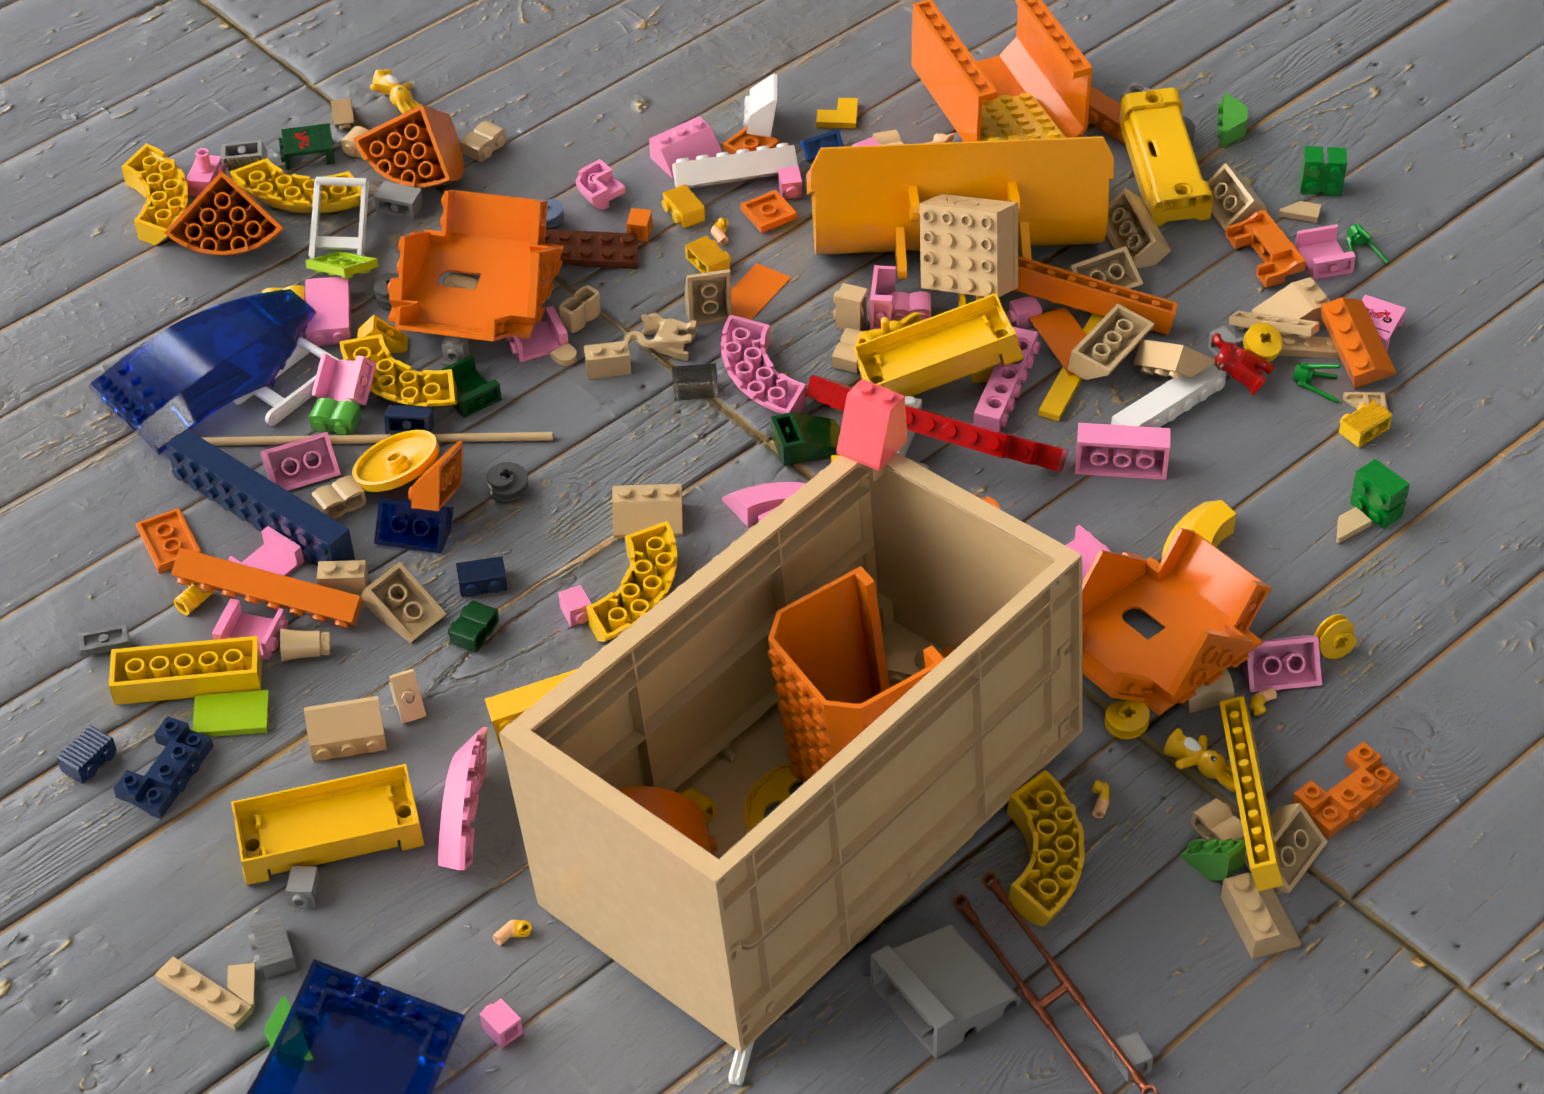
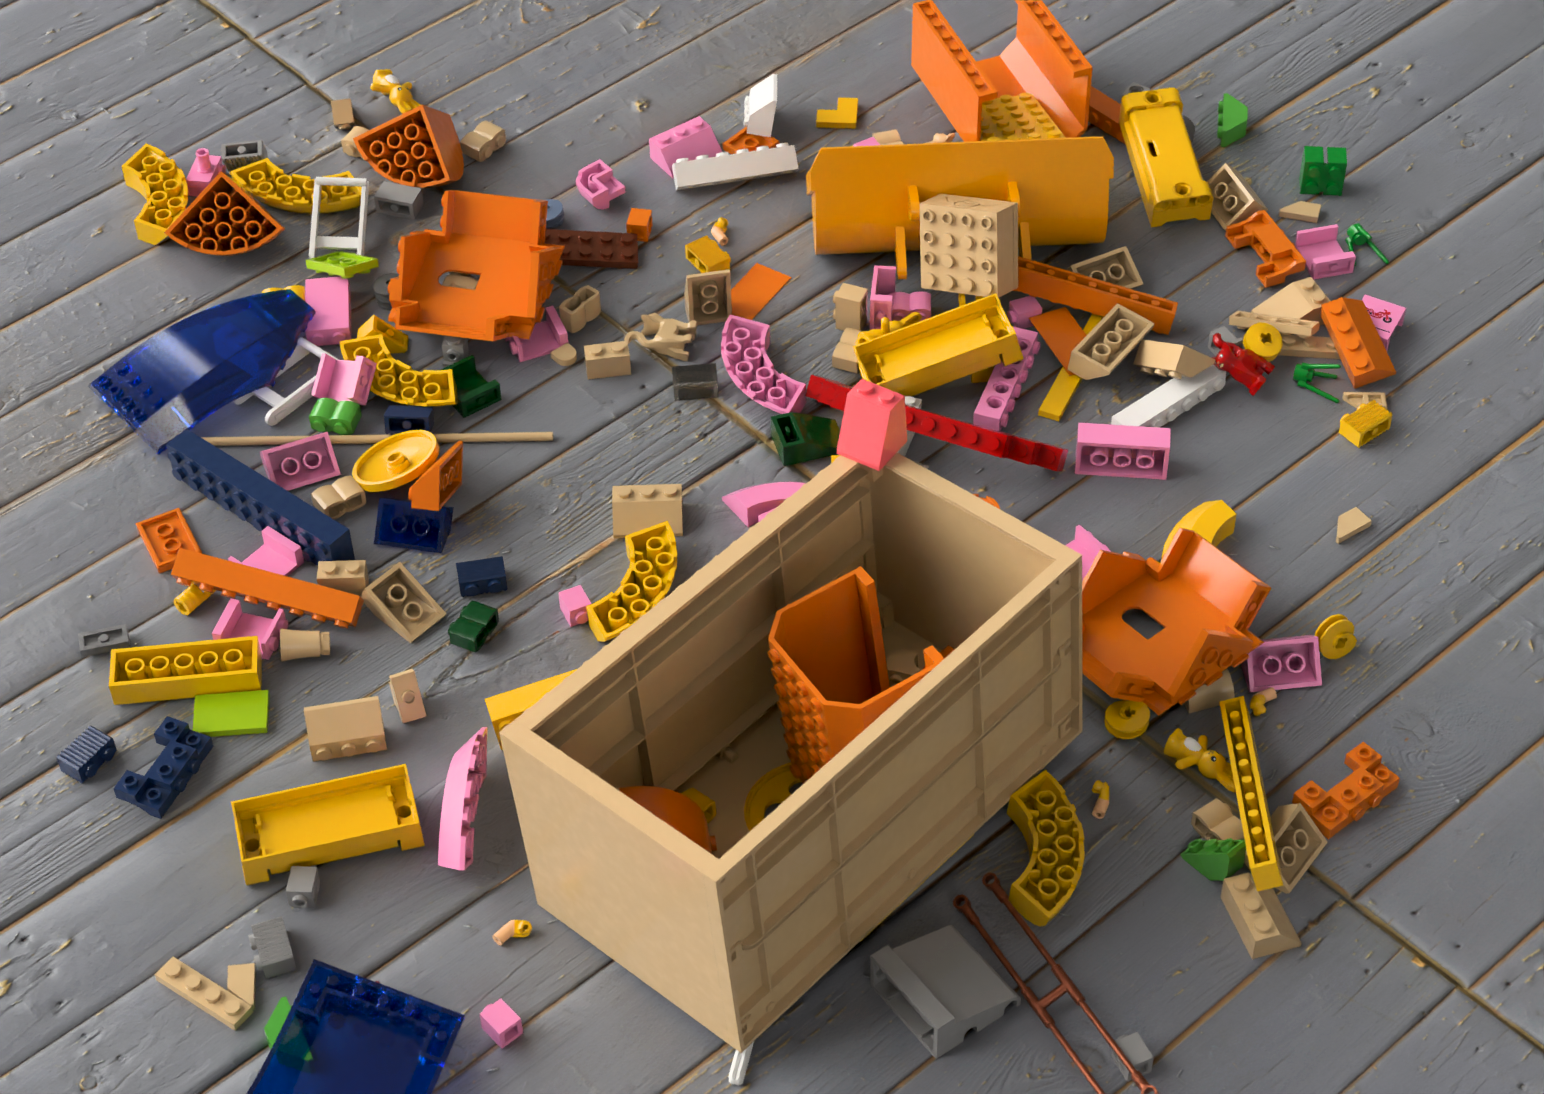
(306, 141): dark green panel -> none
(507, 482): dark grey piece -> none
(683, 206): yellow brick -> none
(768, 211): orange plate -> none
(790, 182): bright pink brick -> none
(812, 145): blue plate -> none
(1134, 227): tan slope -> none
(1379, 493): green piece -> none

